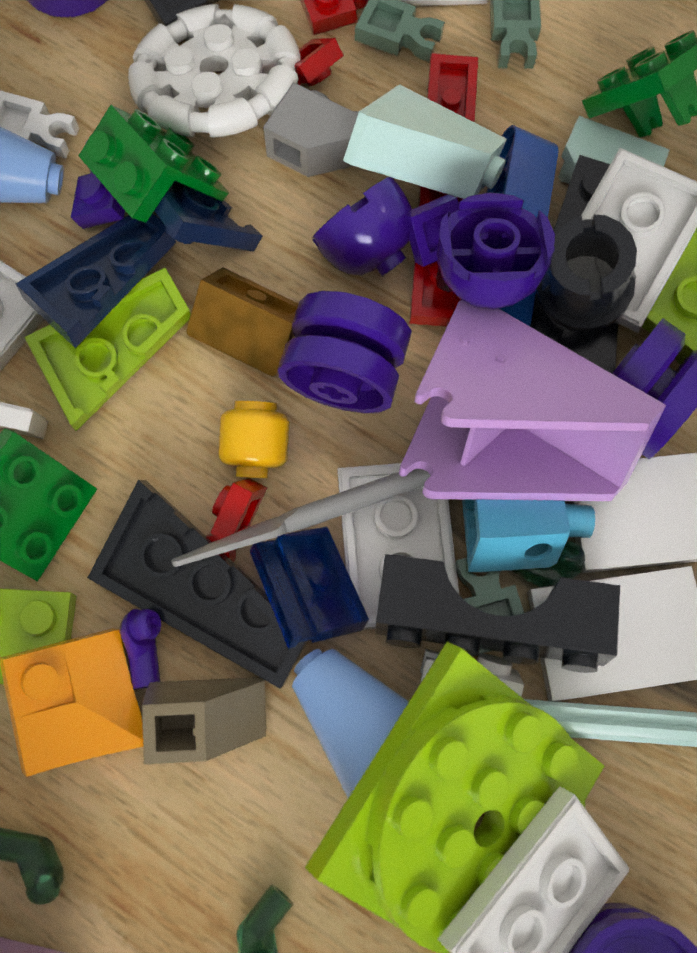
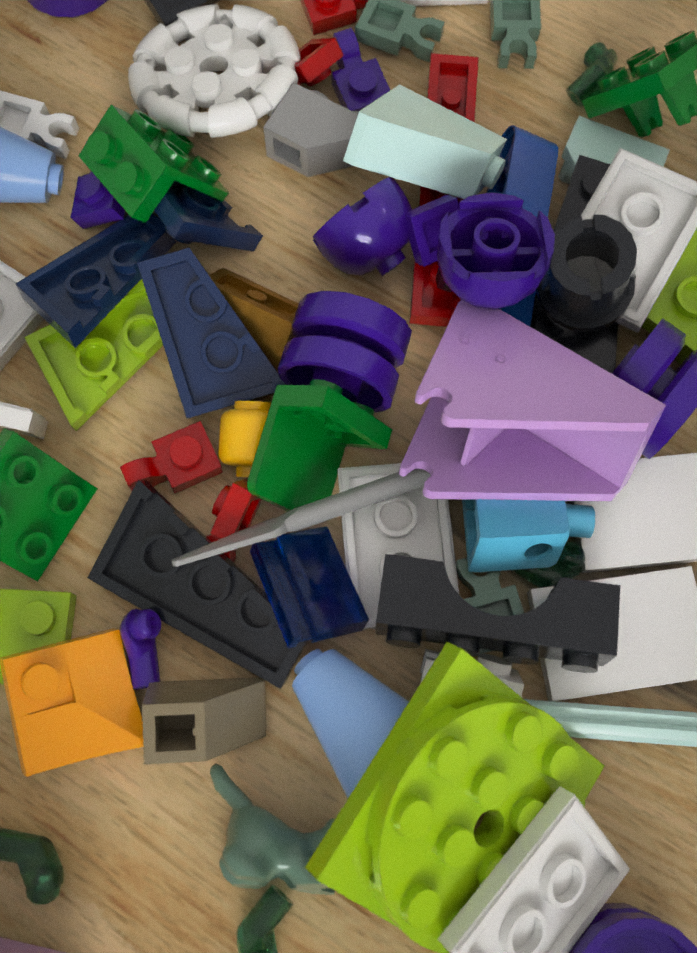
(181, 458): none -> red plate
(203, 336): none -> dark blue wing
(264, 846): none -> sand green animal
(307, 441): none -> green bracket
(356, 81): none -> dark purple plate
(599, 63): none -> clear green arm

